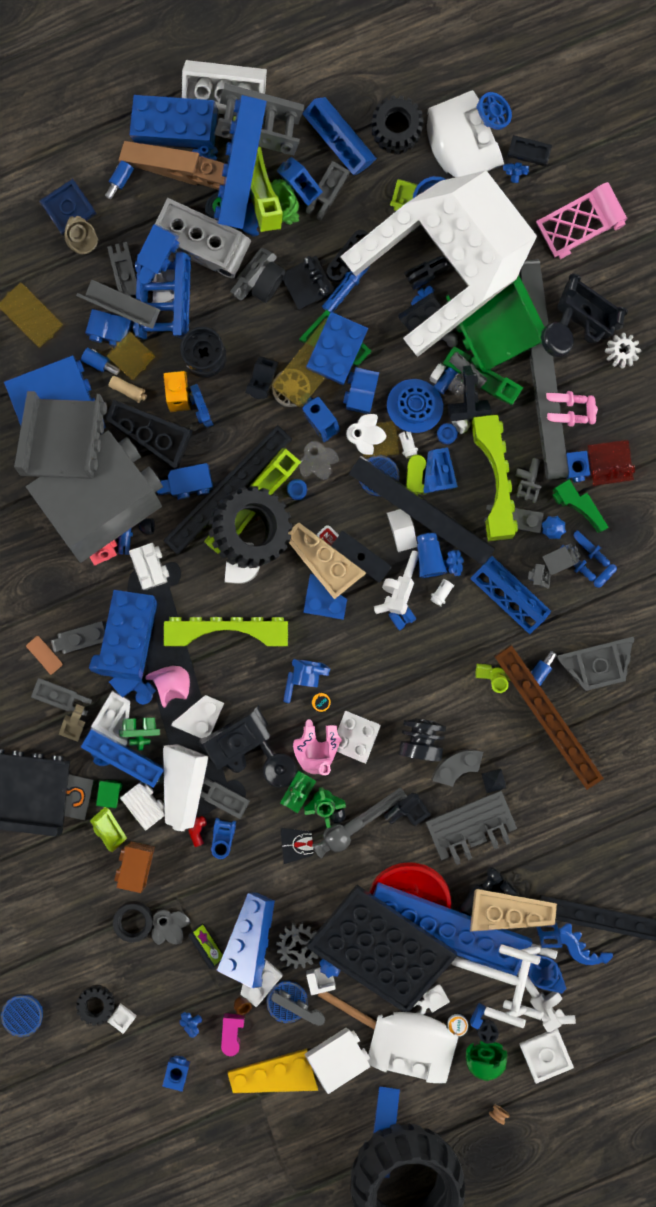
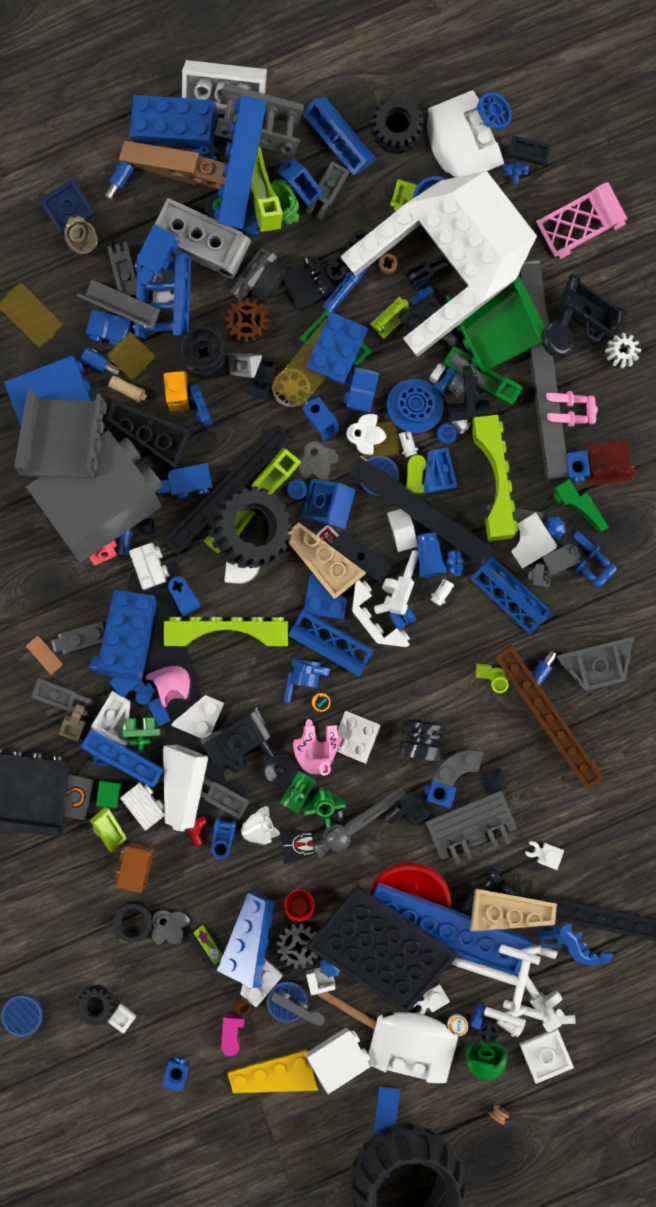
(159, 712): none -> blue piece
(184, 599): none -> blue piece
(190, 1023): blue plant -> none
(241, 326): none -> reddish brown gear
(244, 364): none -> light grey slope
(259, 827): none -> white brick
(303, 906): none -> red helmet
(328, 503): none -> blue slope
(329, 649): none -> blue fence
(382, 262): none -> medium nougat bush
(389, 319): none -> lime hinge
(395, 638): none -> white slope
(448, 796): none -> blue brick
(514, 1030): none -> white pin
(528, 489): dark grey arm -> none
(533, 542): none -> white tile
(547, 855): none -> white plate
(547, 975): blue hat -> none

